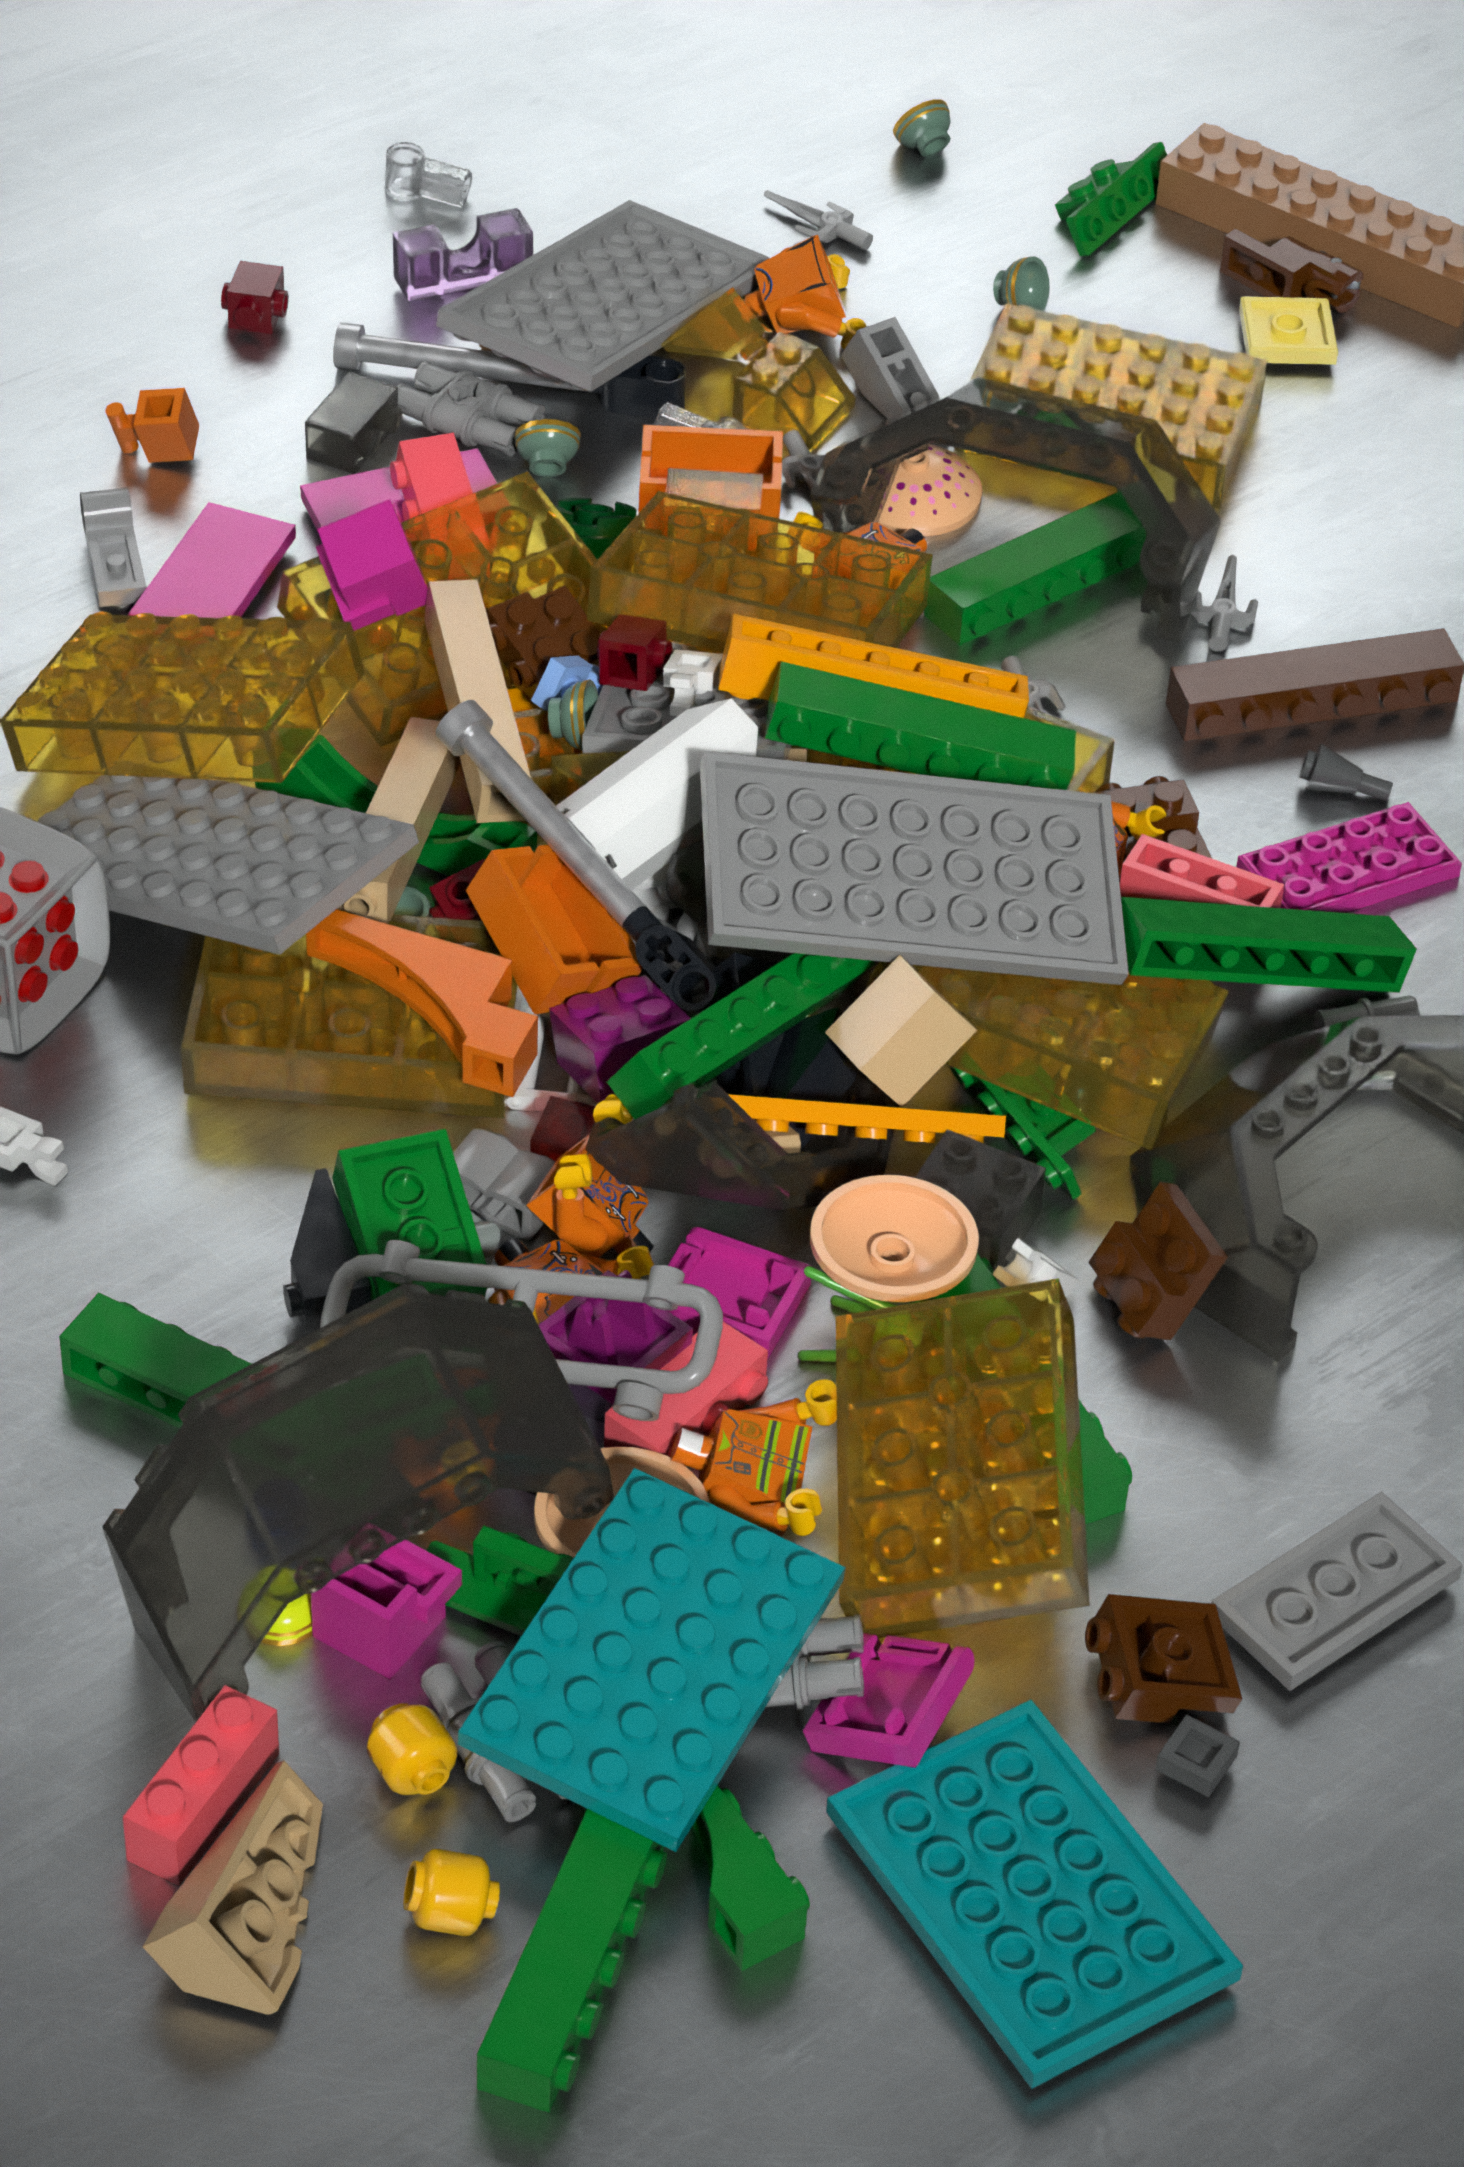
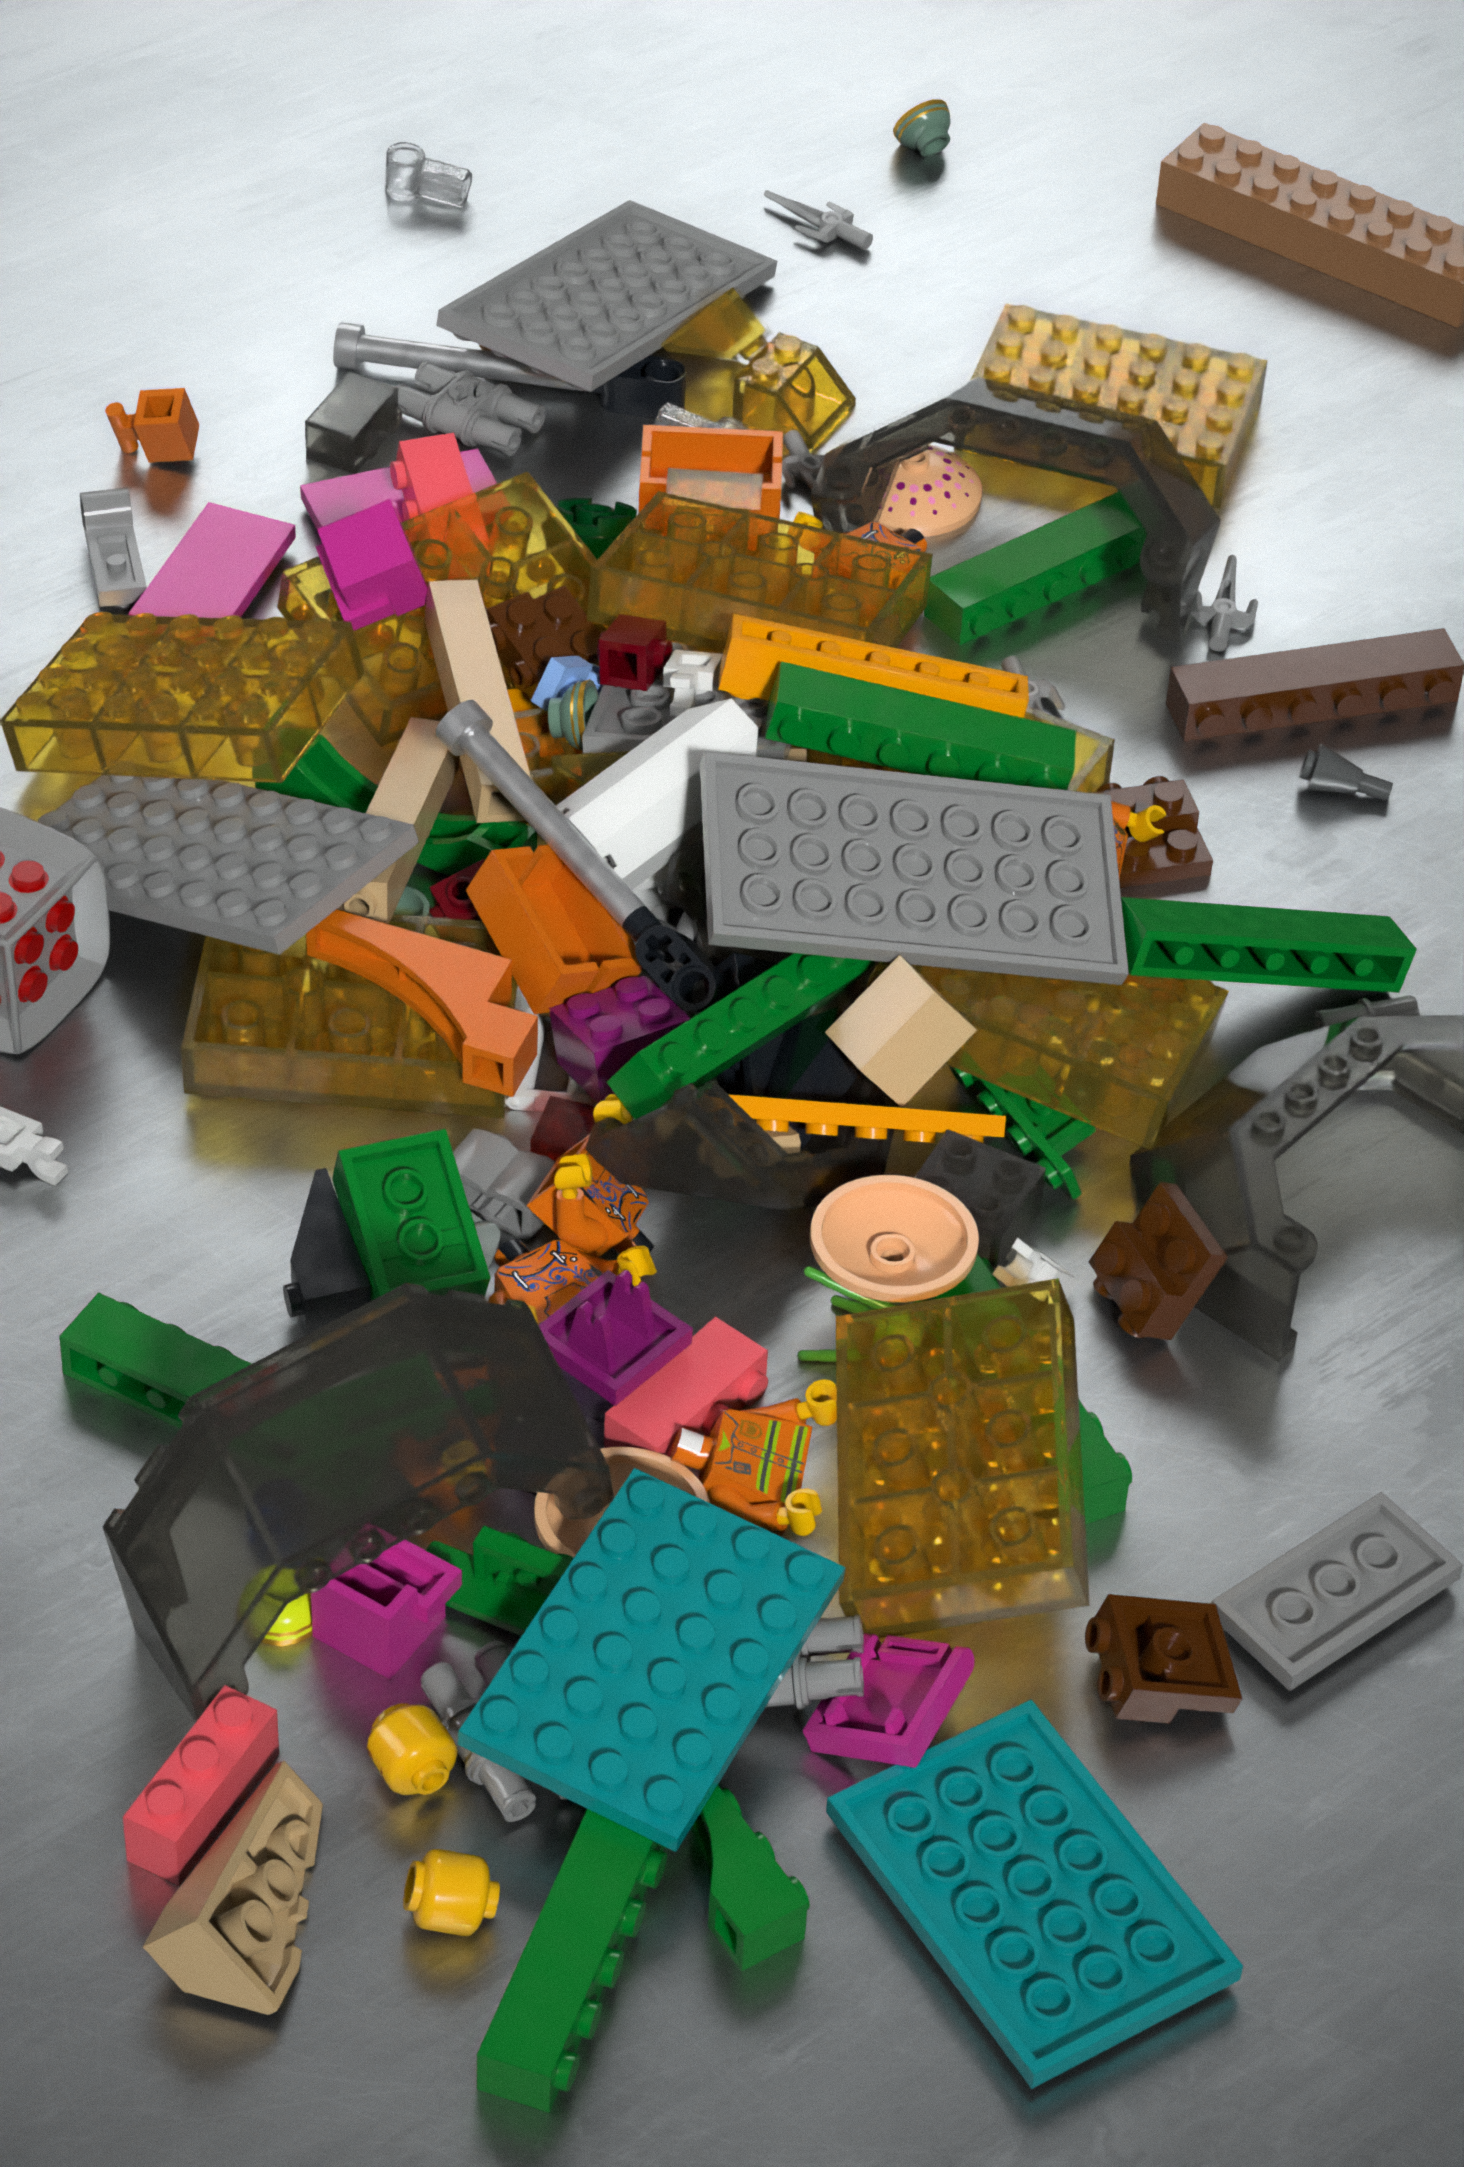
(255, 297): dark red brick -> none
(429, 268): clear purple arch -> none
(547, 443): sand green piece -> none
(638, 1389): light grey bar -> none
(741, 1281): dark pink container -> none
(802, 291): orange torso -> none
(887, 368): light grey slope -> none
(1023, 284): sand green piece -> none
(1110, 197): green bracket -> none
(1176, 874): coral brick -> none
(1197, 1755): dark grey plate -> none
(1288, 330): light yellow plate -> none
(1290, 270): reddish brown plate -> none
(1356, 862): dark pink tile -> none

